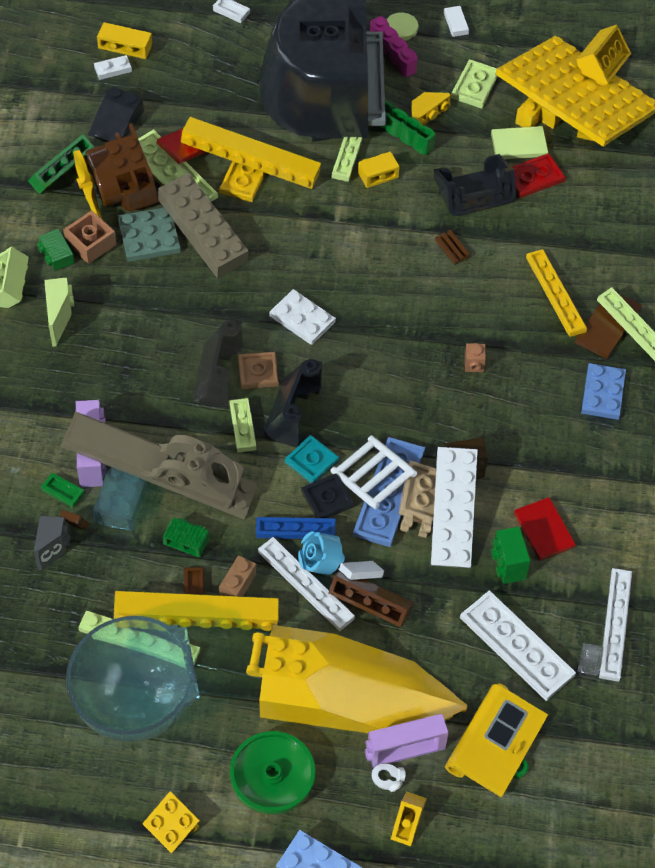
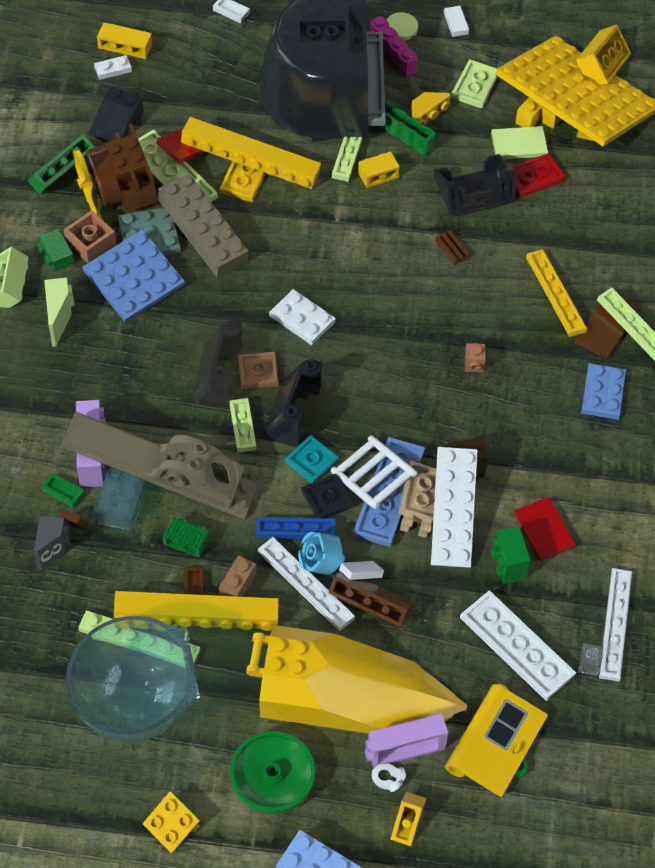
(133, 275): none -> medium blue plate

